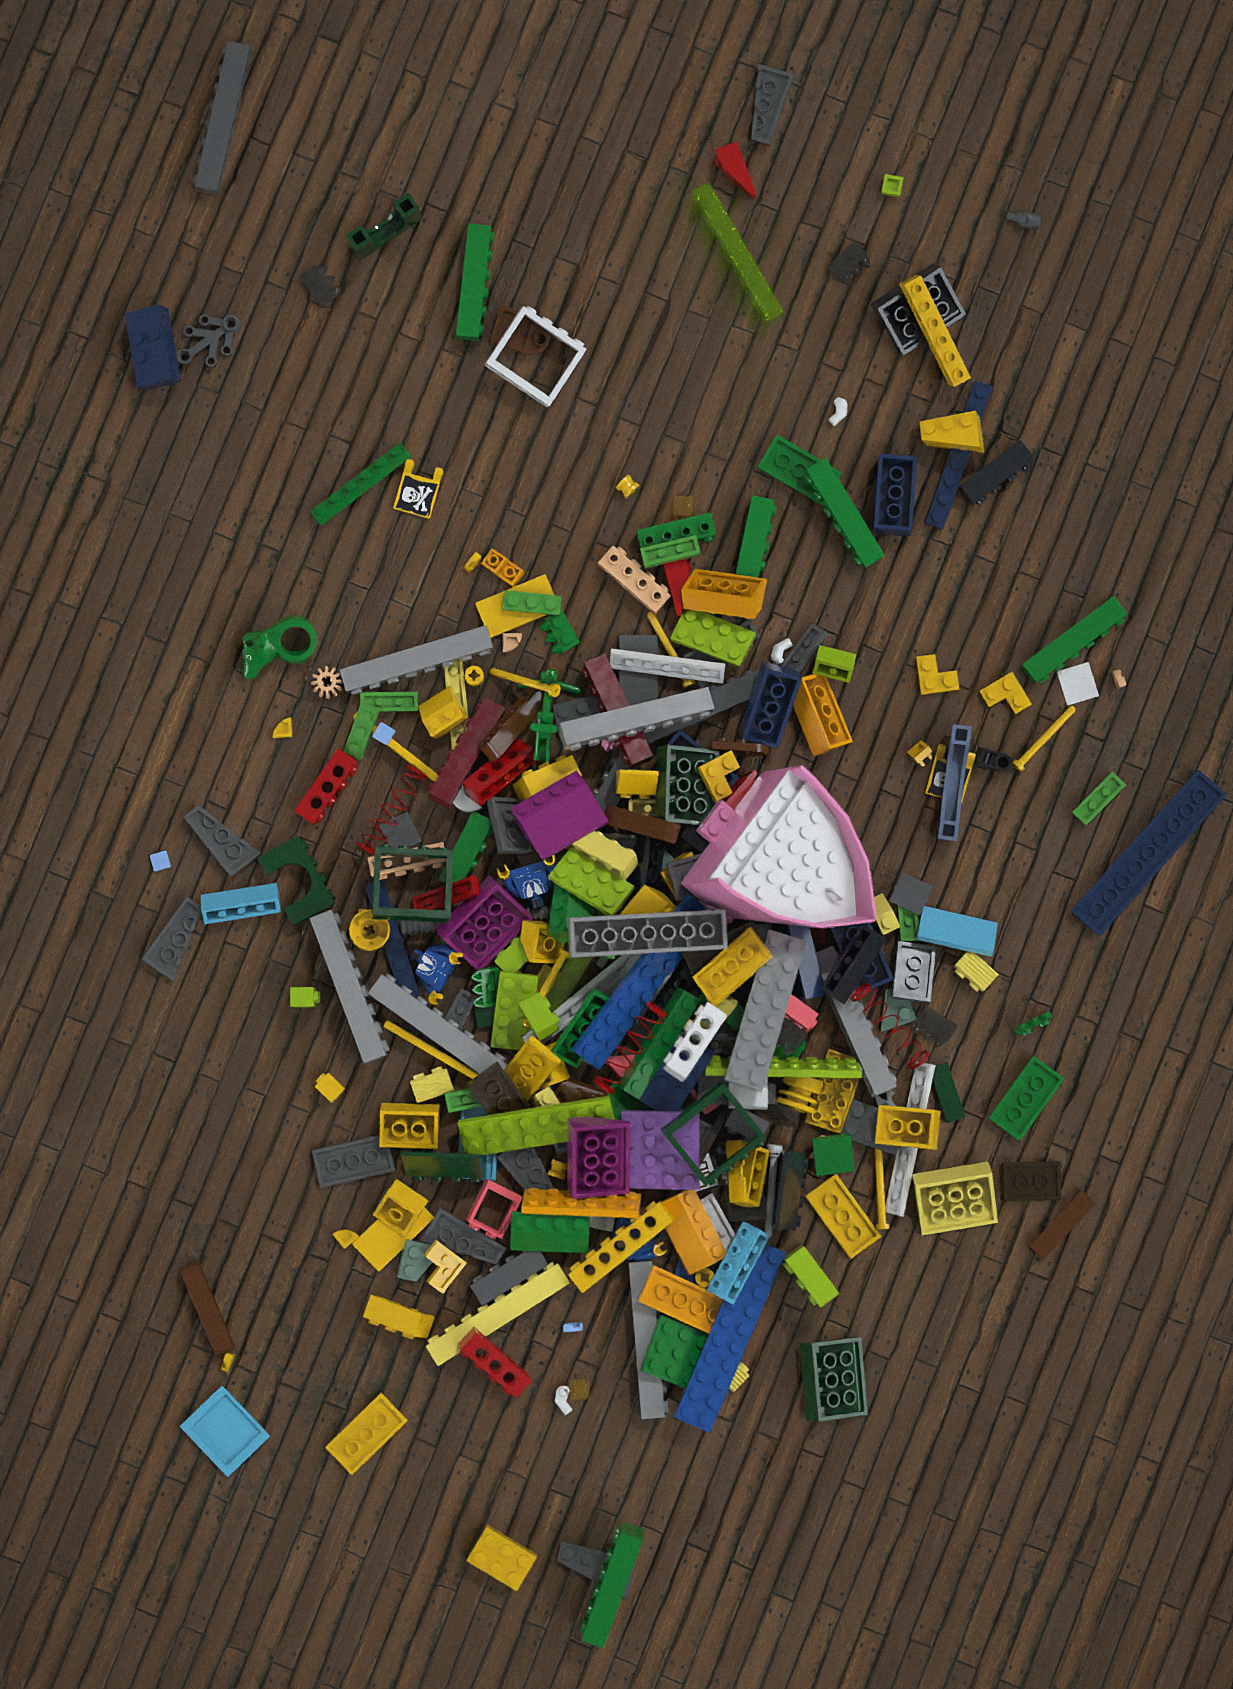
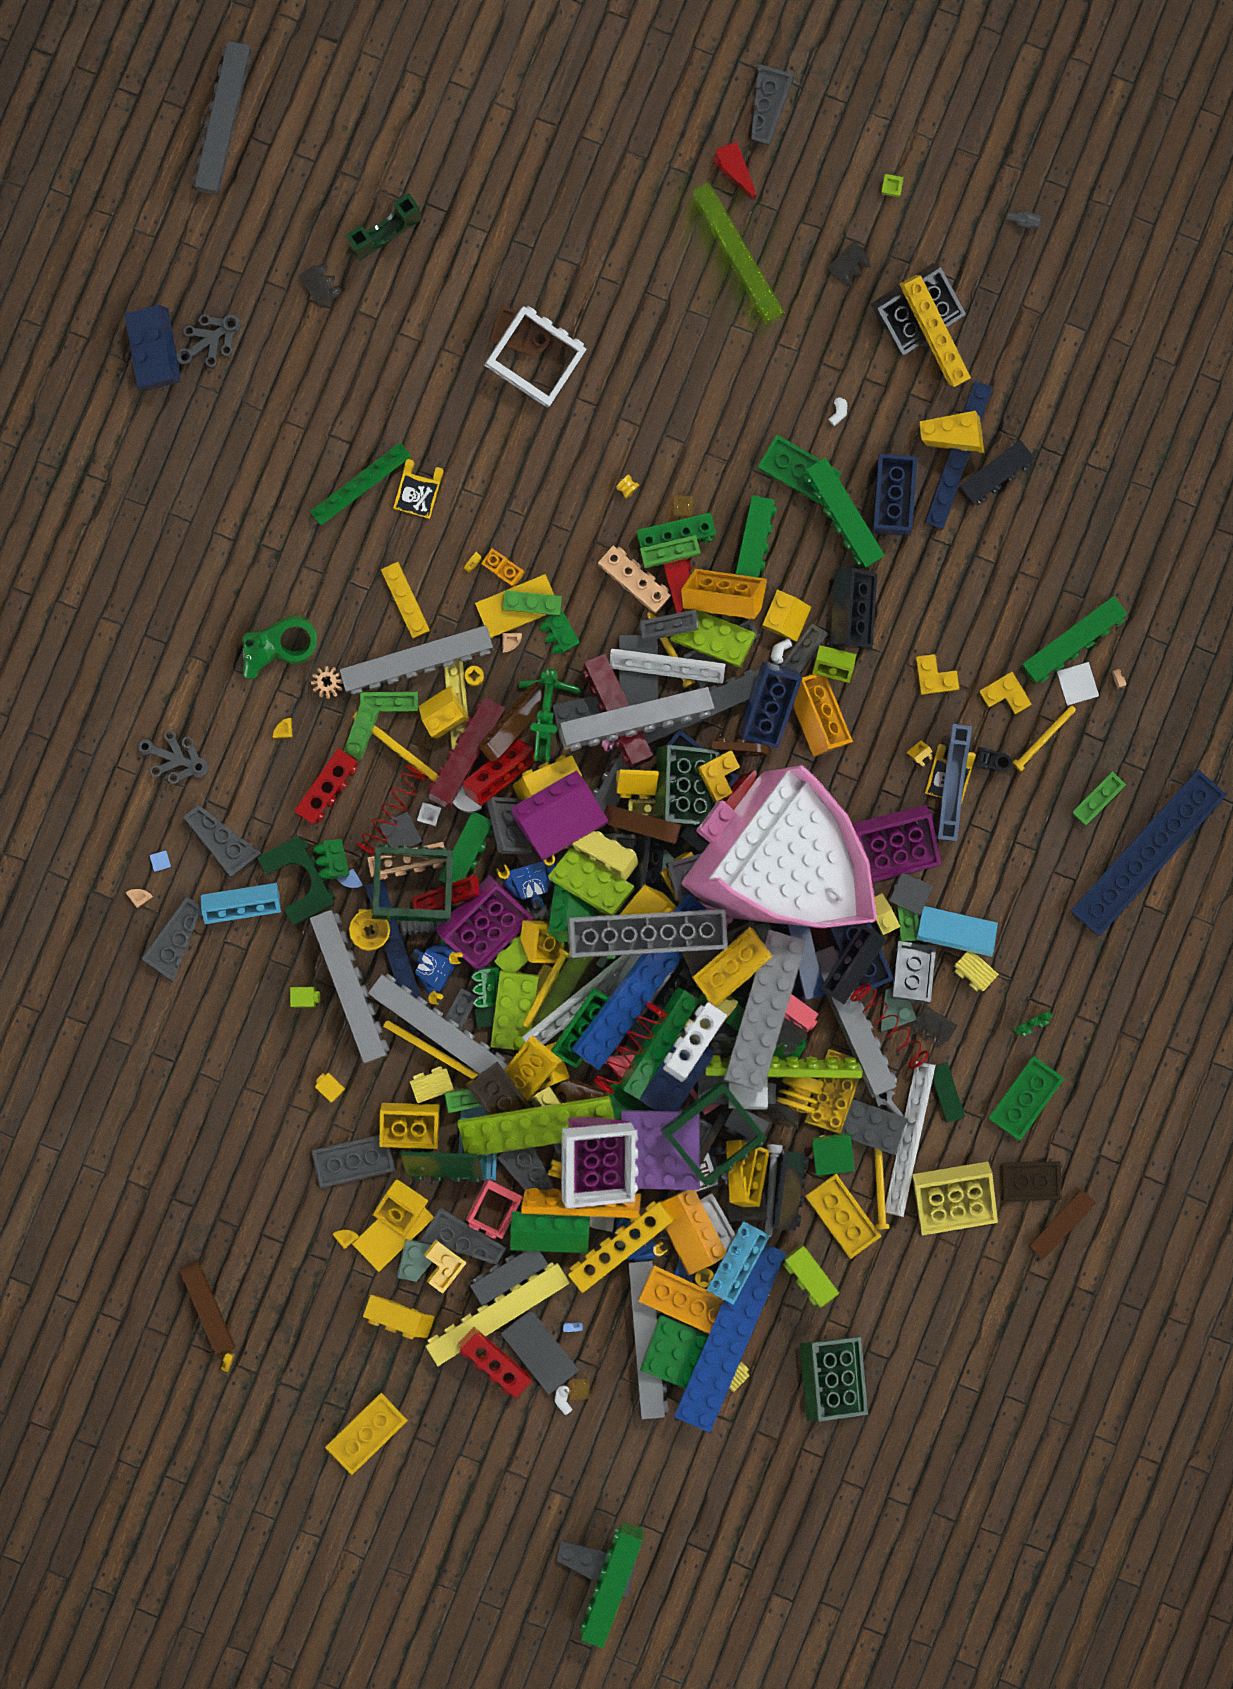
(139, 896): none -> light nougat tile
(176, 758): none -> dark grey plant
(225, 1431): medium azure piece -> none
(332, 858): none -> green plate
(351, 881): none -> light blue tile
(383, 733): light blue piece -> none
(405, 600): none -> yellow plate
(429, 814): none -> white plate
(474, 282): green brick -> none
(502, 1557): yellow brick -> none
(539, 1016): lime brick -> none
(540, 1351): none -> dark grey tile
(553, 689): yellow bar -> none
(603, 1197): none -> white window
(669, 625): none -> dark grey plate
(786, 616): none -> yellow slope
(853, 608): none -> black slope
(899, 842): none -> magenta slope
(907, 1127): yellow slope -> none

